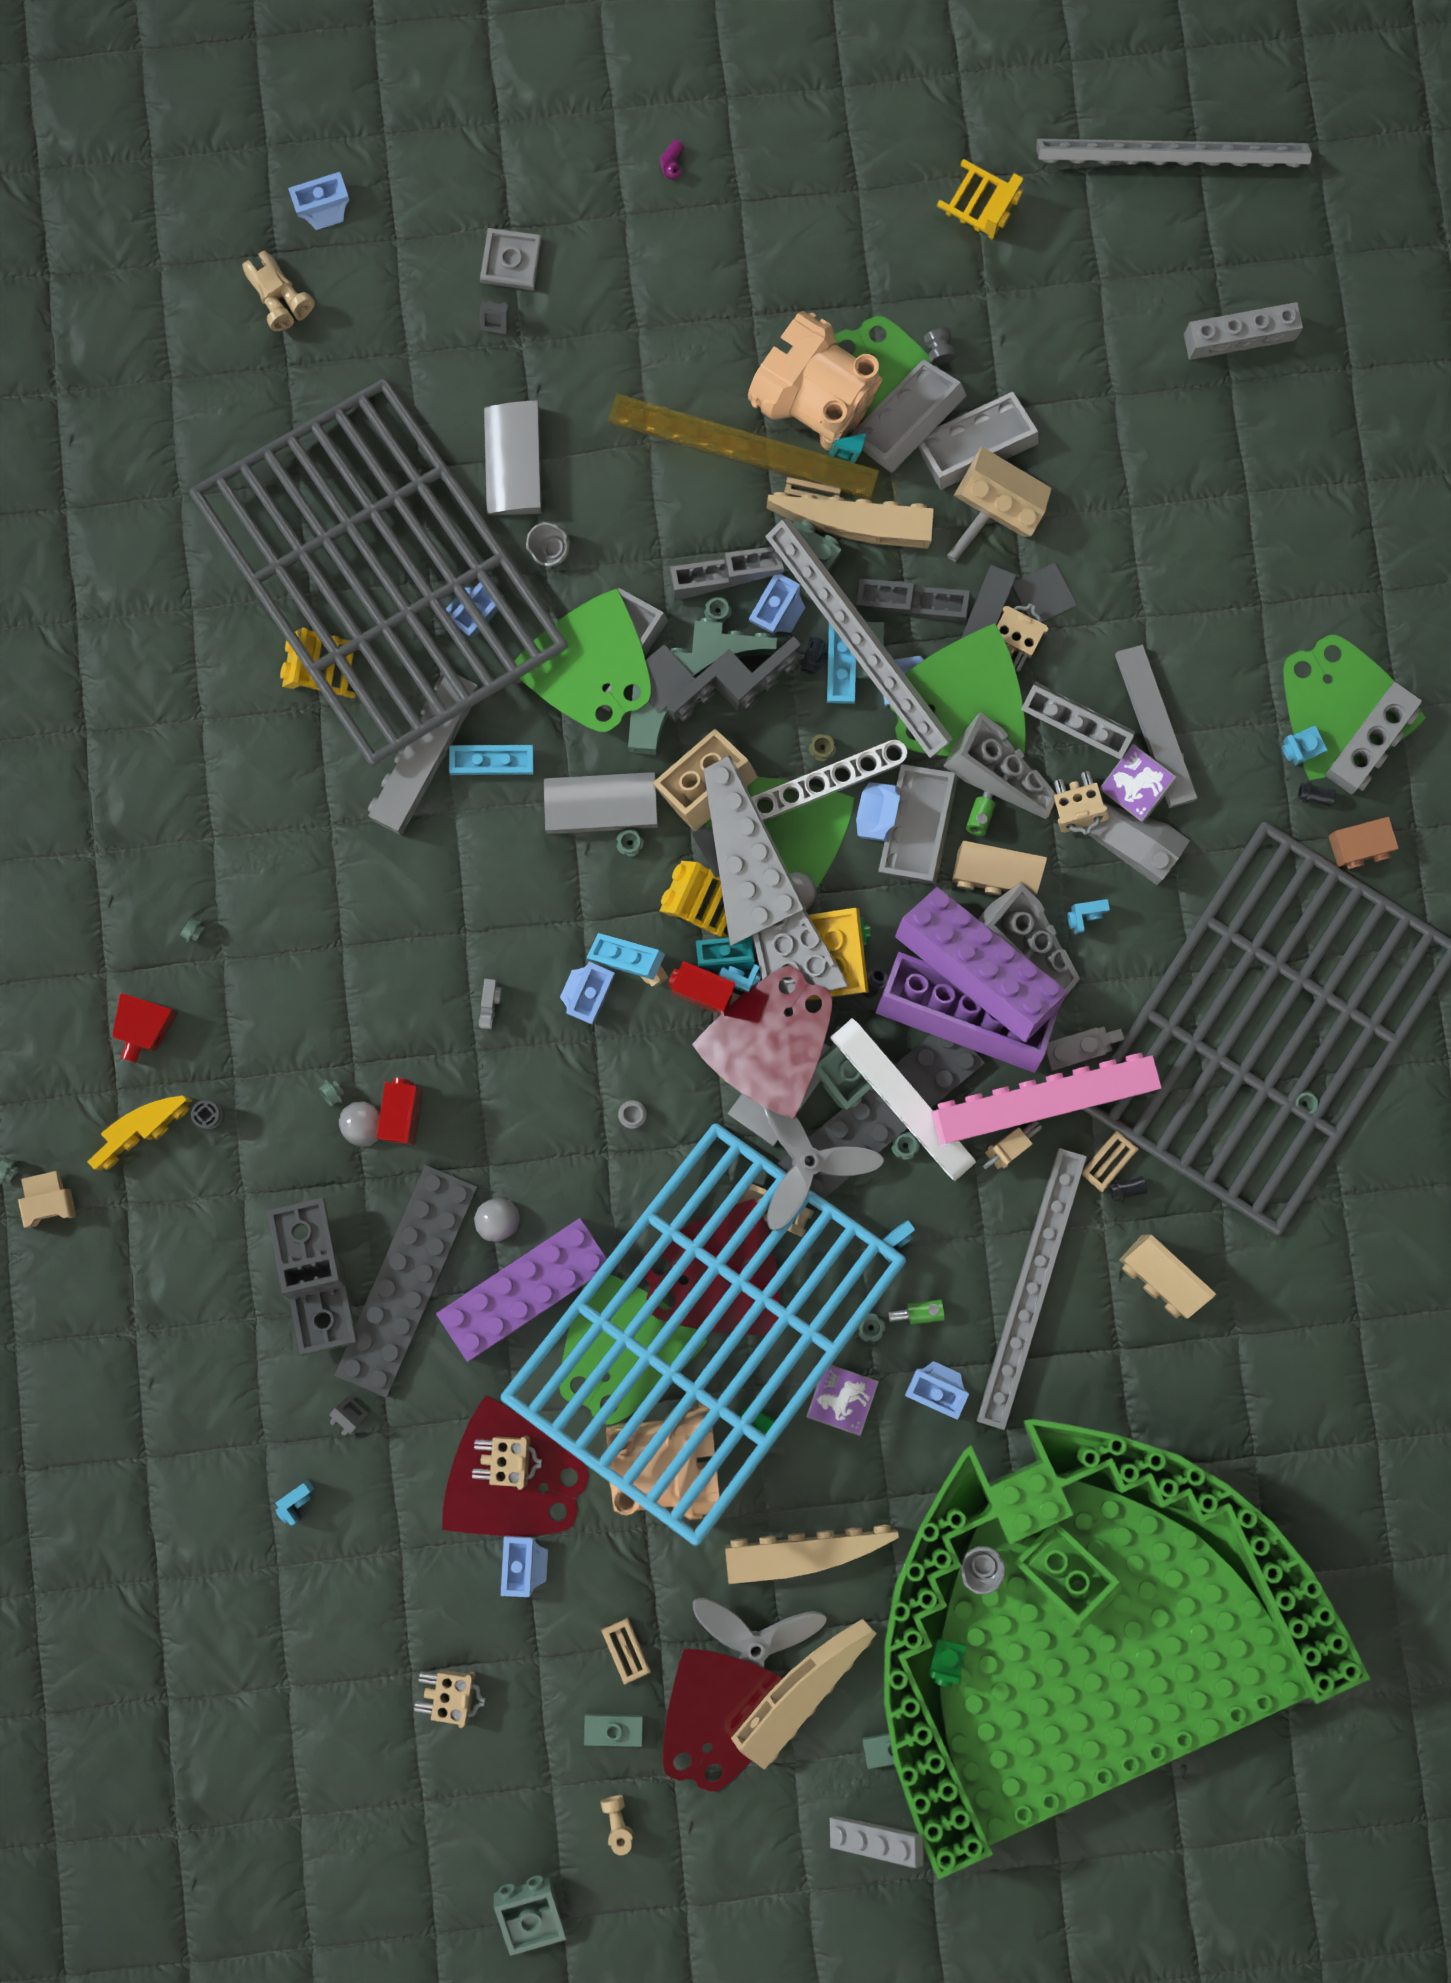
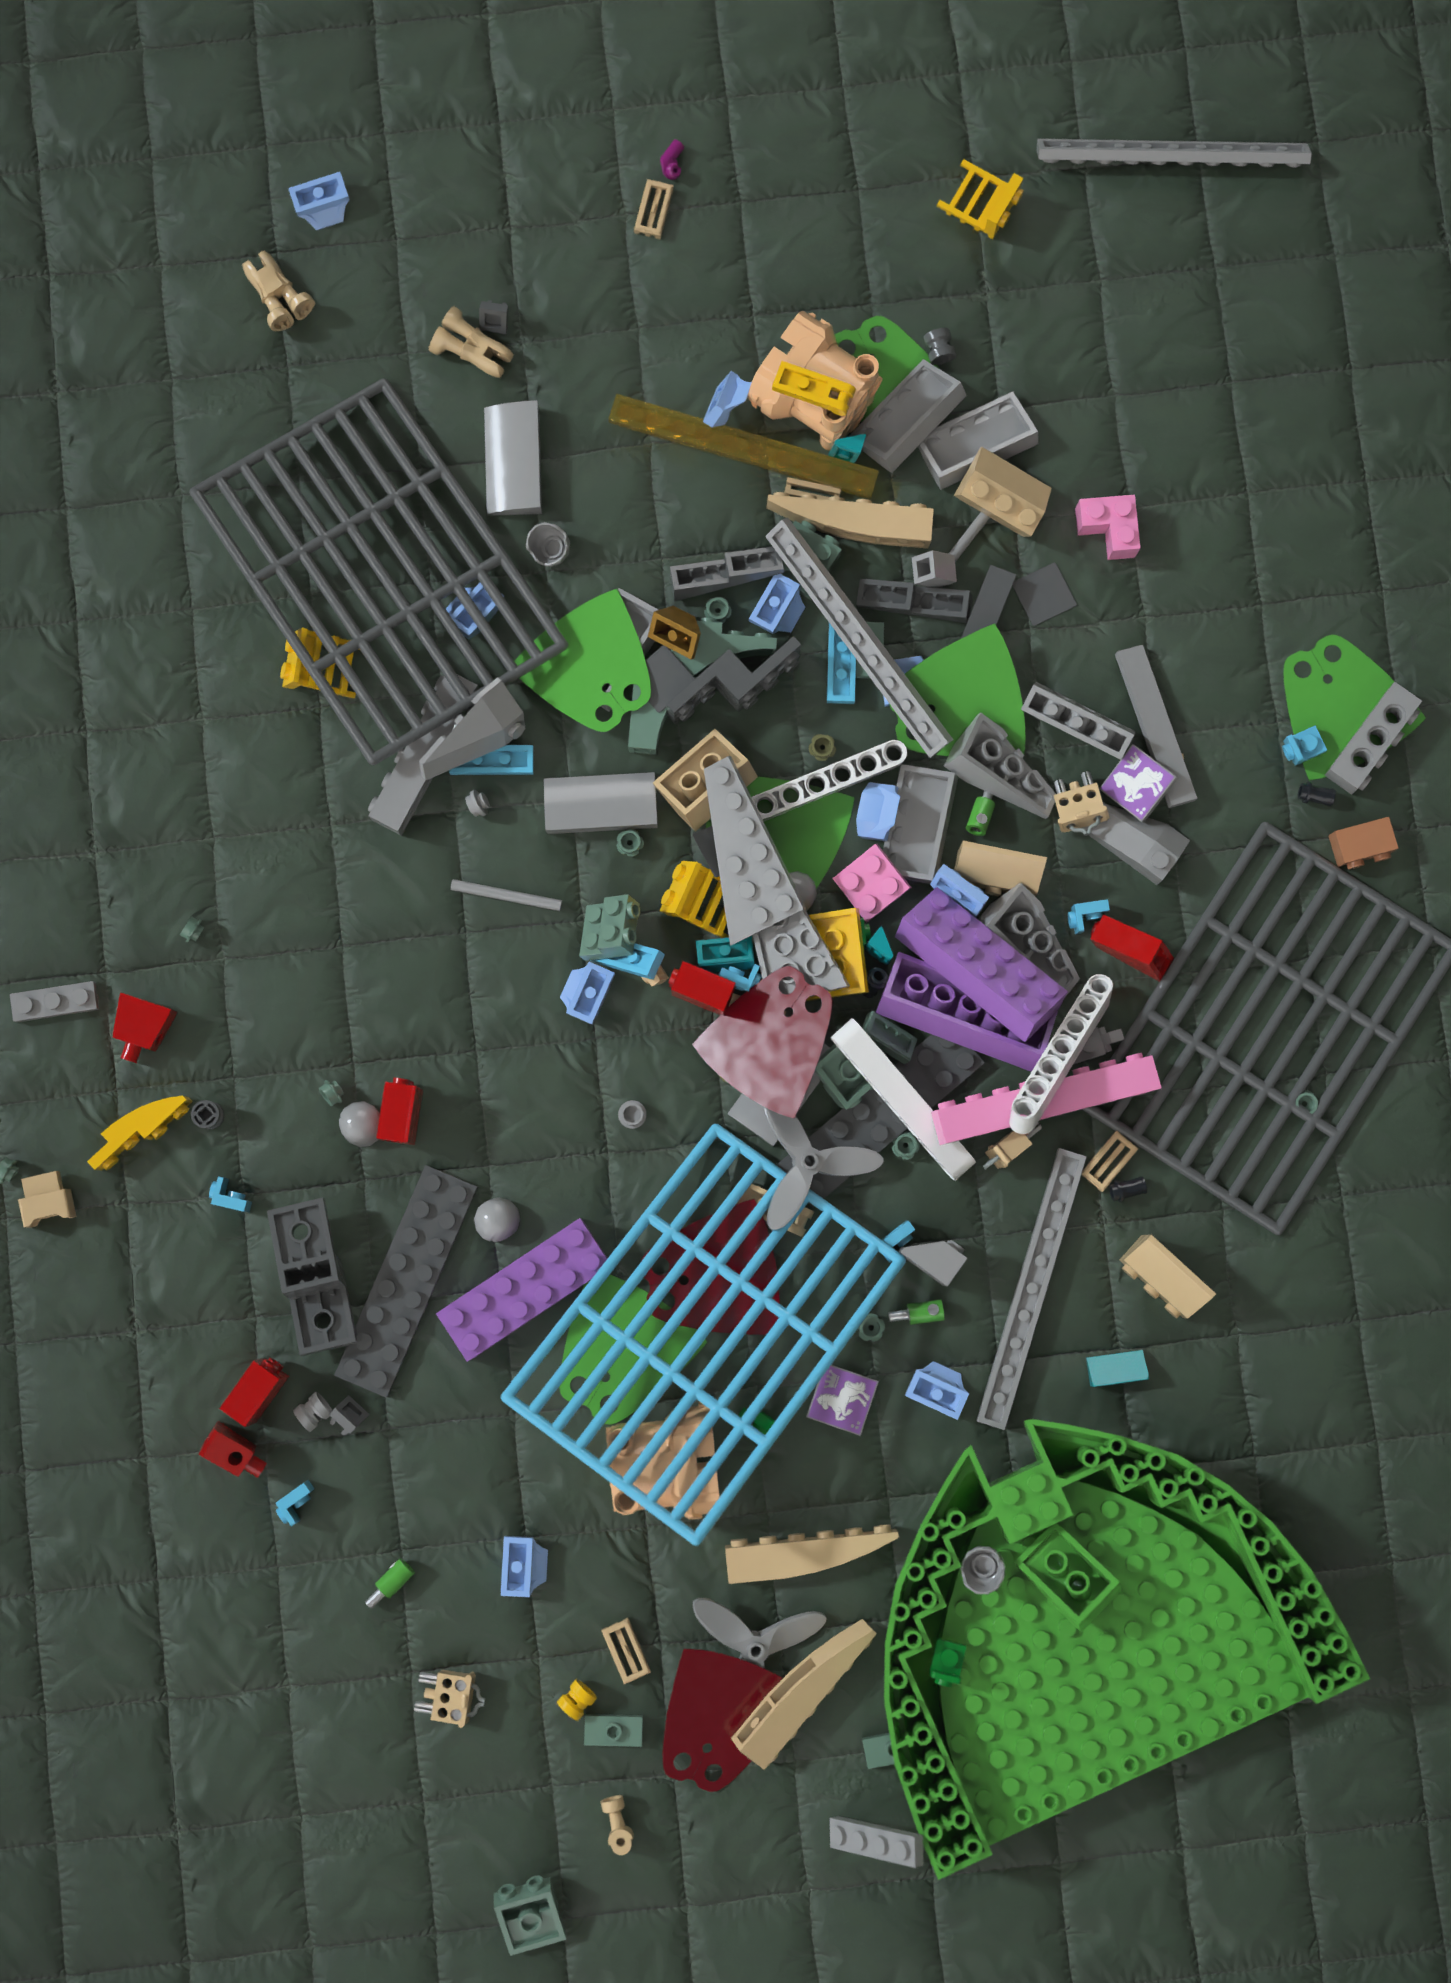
(54, 1001): none -> light grey plate
(224, 1441): none -> red torso
(233, 1200): none -> medium azure bracket
(254, 1391): none -> red piece
(312, 1411): none -> light grey wheel
(391, 1582): none -> bright green piece
(476, 349): none -> tan piece
(477, 803): none -> light grey plate
(485, 728): none -> light grey wedge
(490, 996): light grey plate -> none
(505, 1510): dark red piece -> none
(507, 895): none -> light grey bar
(511, 259): light grey tile -> none
(517, 1461): tan piece -> none
(577, 1700): none -> yellow wheel
(610, 928): none -> sand green plate
(649, 230): none -> tan tile
(675, 630): none -> pearl gold slope
(728, 395): none -> light blue slope
(812, 656): black pin -> none
(813, 388): none -> yellow plate
(871, 882): none -> bright pink plate
(879, 947): none -> teal slope
(889, 1037): none -> sand green plate
(934, 569): none -> light grey brick
(937, 1259): none -> light grey slope
(960, 890): none -> light blue wing
(1023, 626): tan piece -> none
(1093, 1000): none -> white beam
(1114, 517): none -> bright pink brick
(1117, 1368): none -> teal slope
(1132, 947): none -> red slope
(1243, 331): light grey brick -> none

